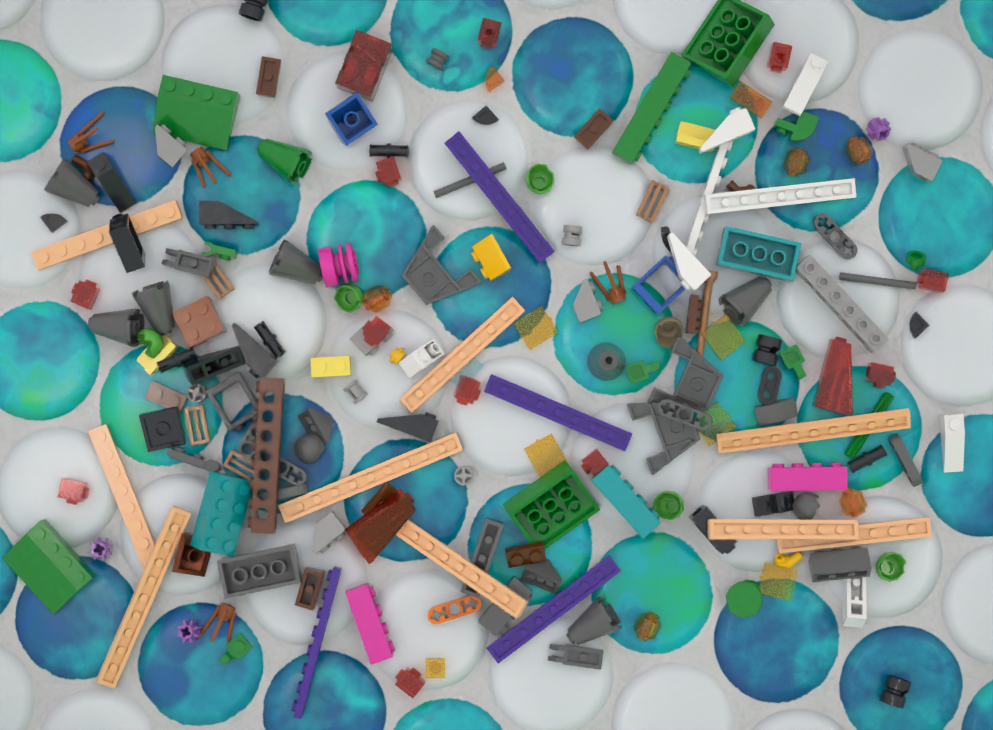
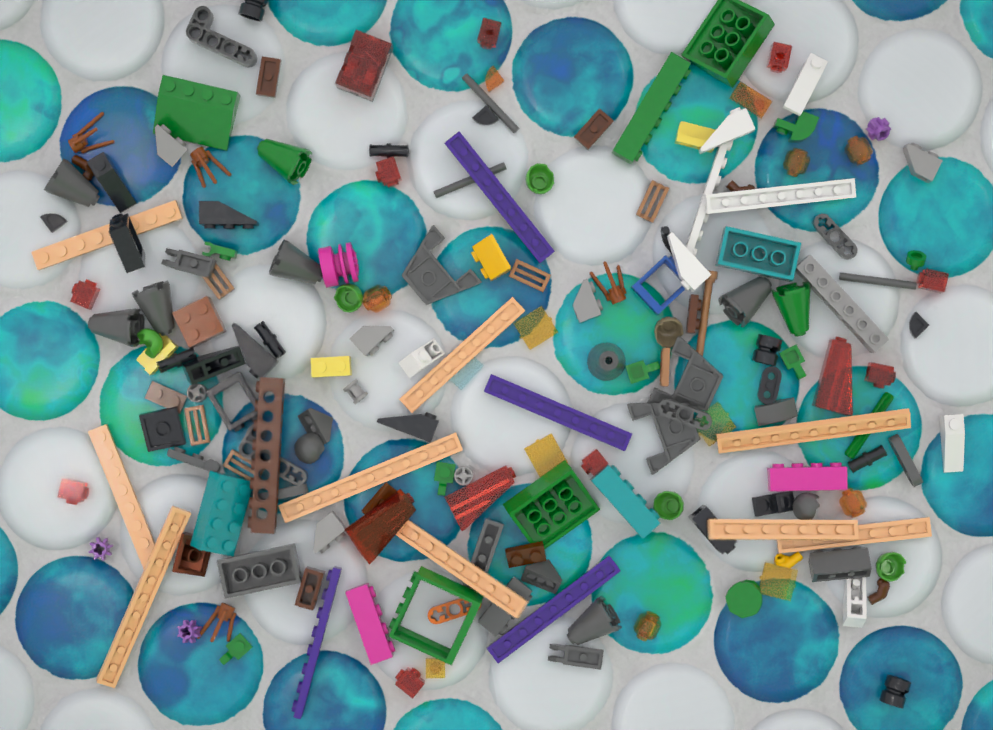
(49, 566): green slope -> none
(223, 41): none -> dark grey beam
(350, 119): blue slope -> none
(375, 331): clear red brick -> none
(397, 355): yellow plate -> none
(422, 643): none -> green window
(437, 59): dark grey wheel -> none
(444, 474): none -> green plate
(467, 390): clear red brick -> none
(478, 495): none -> clear red slope
(490, 103): none -> dark grey bar
(544, 282): none -> medium nougat tile
(571, 235): light grey wheel -> none
(664, 367): none -> medium nougat tile
(723, 337): clear yellow piece -> none
(794, 306): none -> green cone
(881, 593): none -> reddish brown arm

